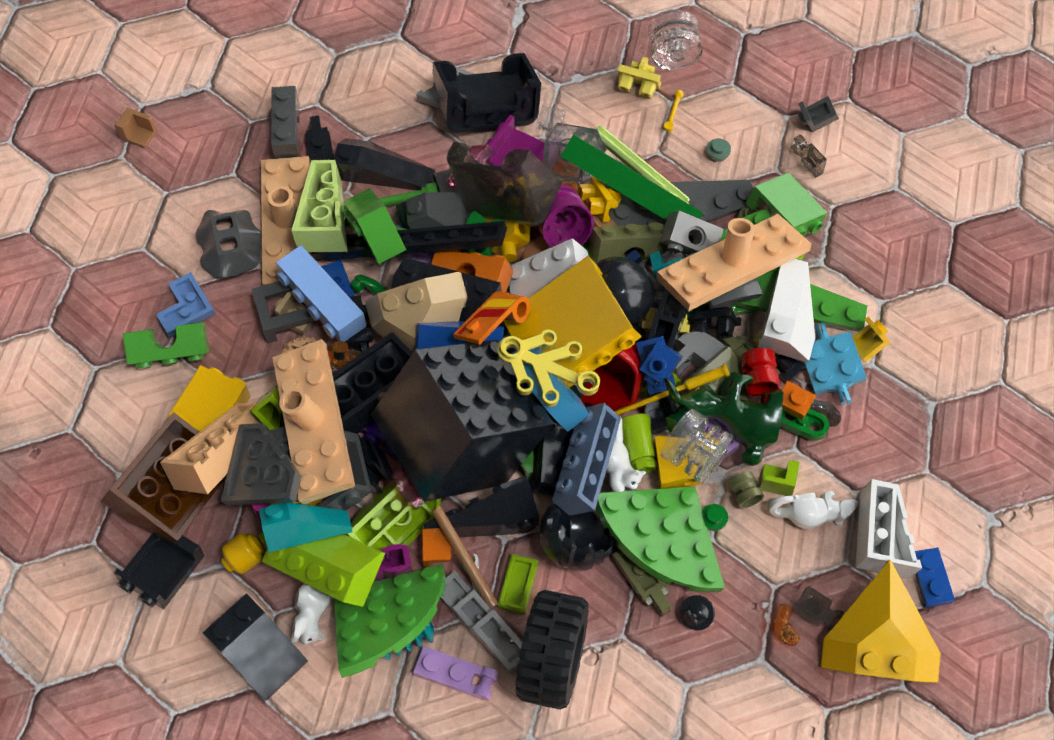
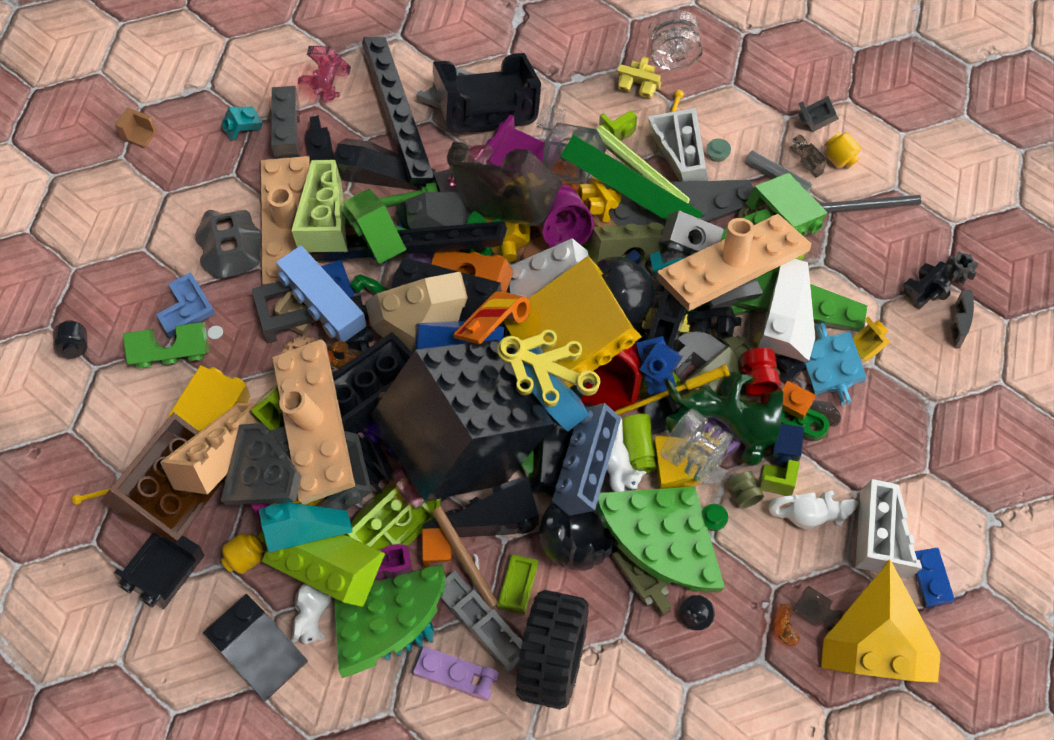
(70, 339): none -> black head
(77, 499): none -> yellow hinge
(215, 332): none -> white sticker
(240, 119): none -> teal bracket
(329, 65): none -> clear pink piece
(397, 111): none -> black plate
(621, 127): none -> lime bracket
(680, 143): none -> white wedge
(773, 169): none -> light grey axle
(788, 445): none -> dark blue brick
(842, 150): none -> yellow head
(871, 203): none -> dark grey bar
(932, 286): none -> black hips
(961, 267): none -> dark grey gear
(963, 319): none -> dark grey slope

